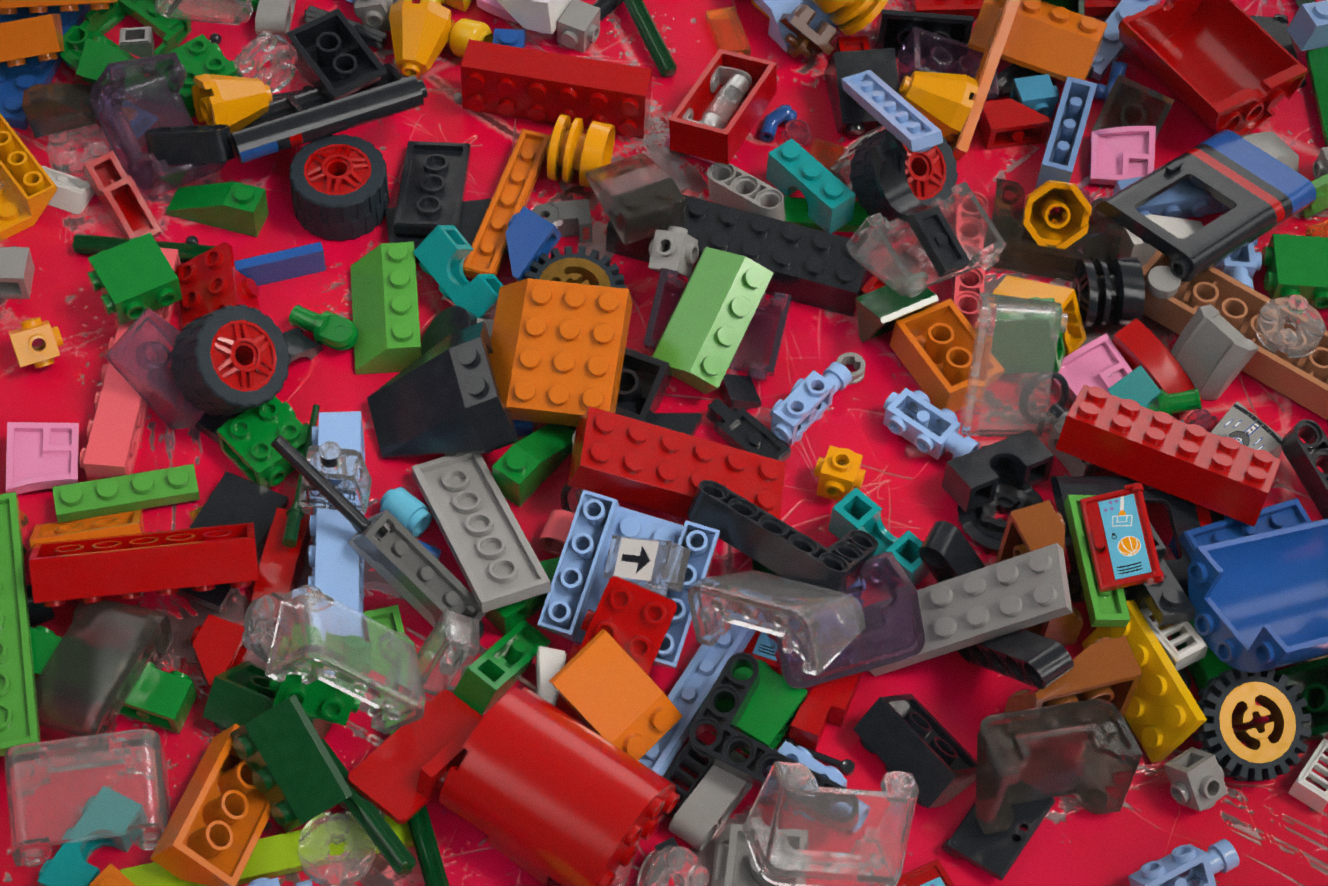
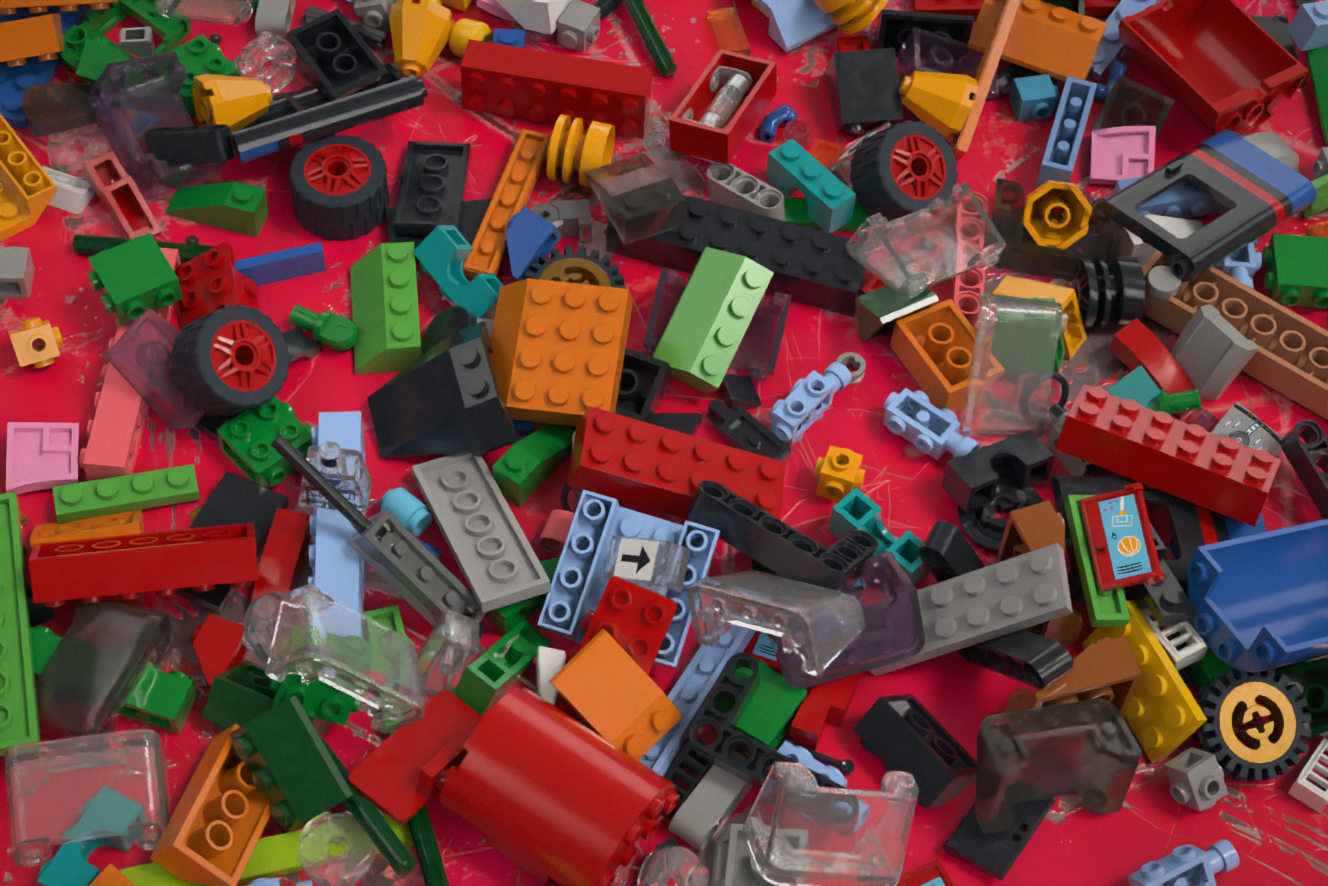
(295, 513): dark green piece -> none
(673, 251): light grey brick -> none
(816, 39): reddish brown hips -> none
(892, 111): light blue plate -> none
(926, 221): black piece -> none
(1011, 124): red slope -> none
(1094, 365): bright pink plate -> none
(1271, 518): blue tile -> none
(1291, 311): clear plate -> none

